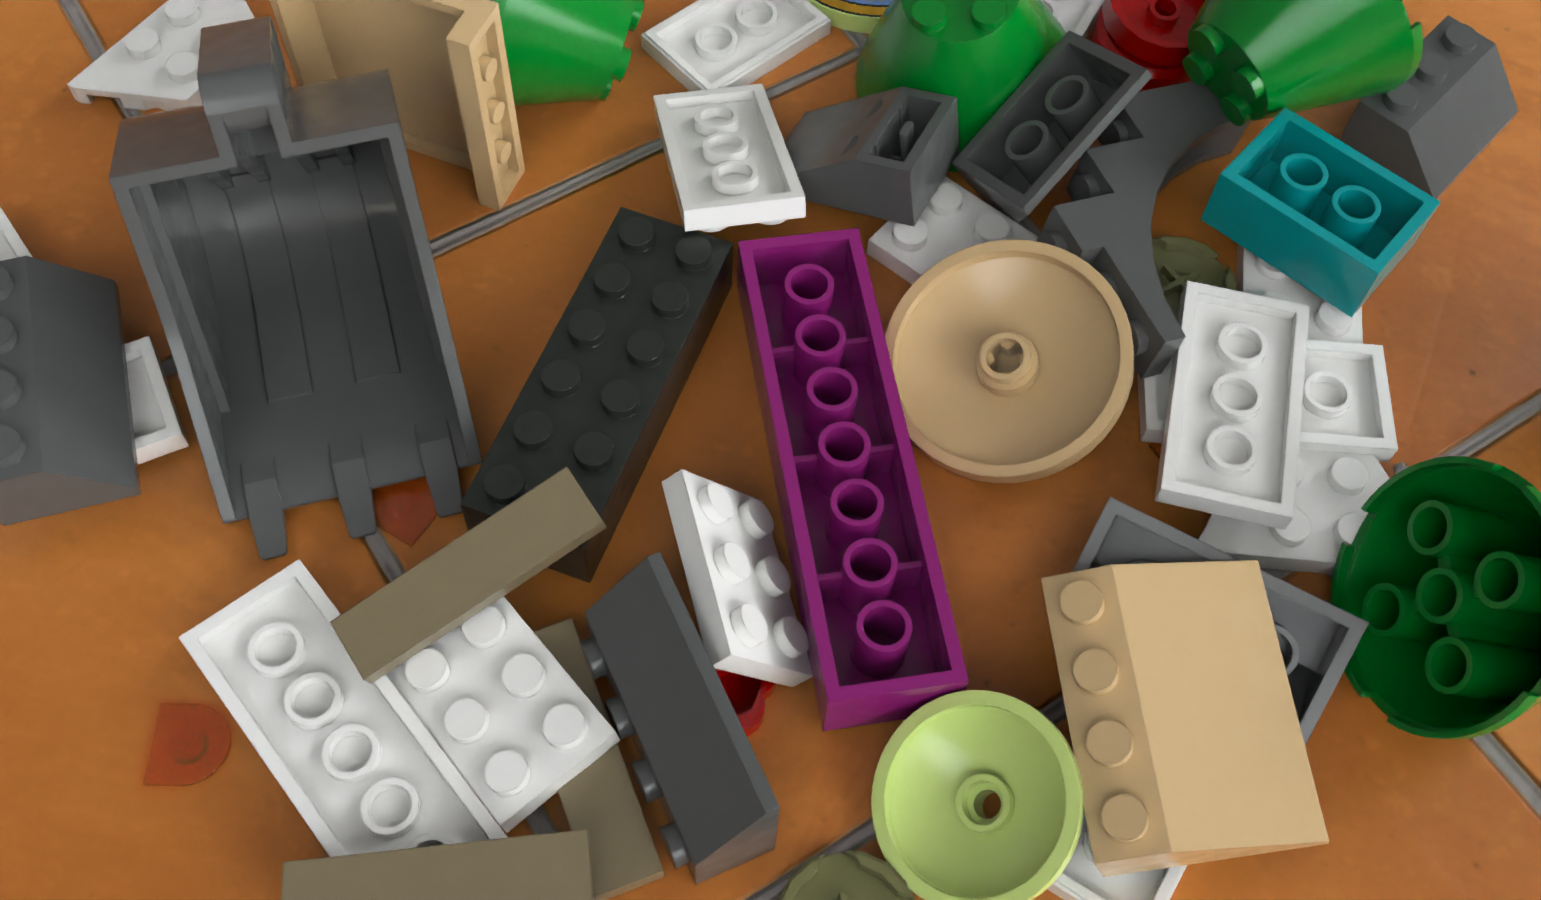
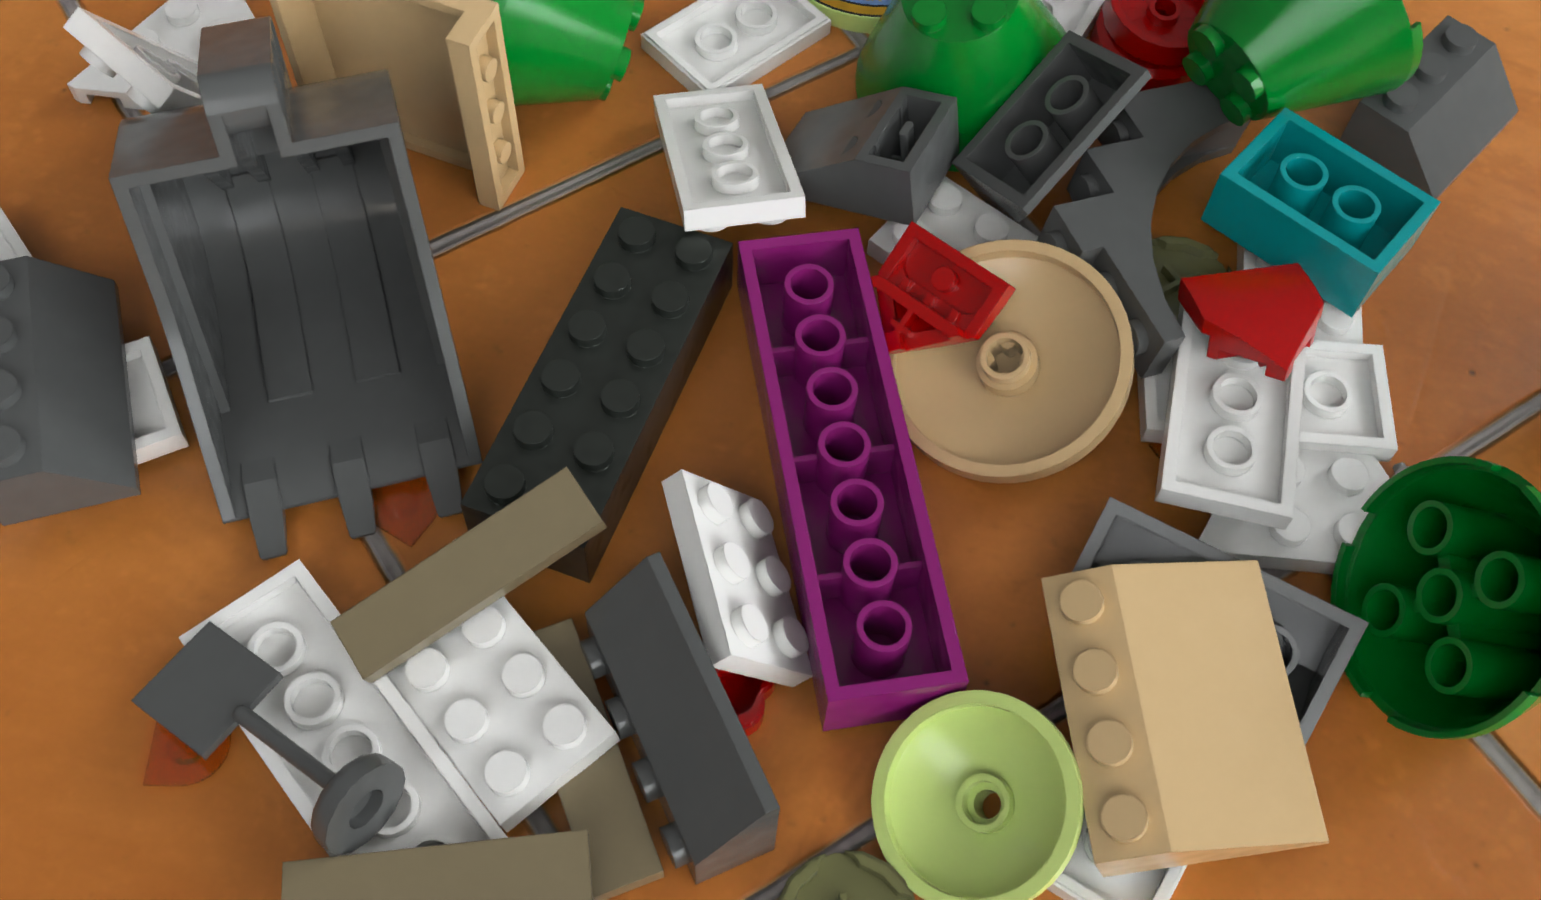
(157, 74): none -> white plate
(217, 686): none -> dark grey piece
(935, 294): none -> red slope
(1255, 314): none -> red slope

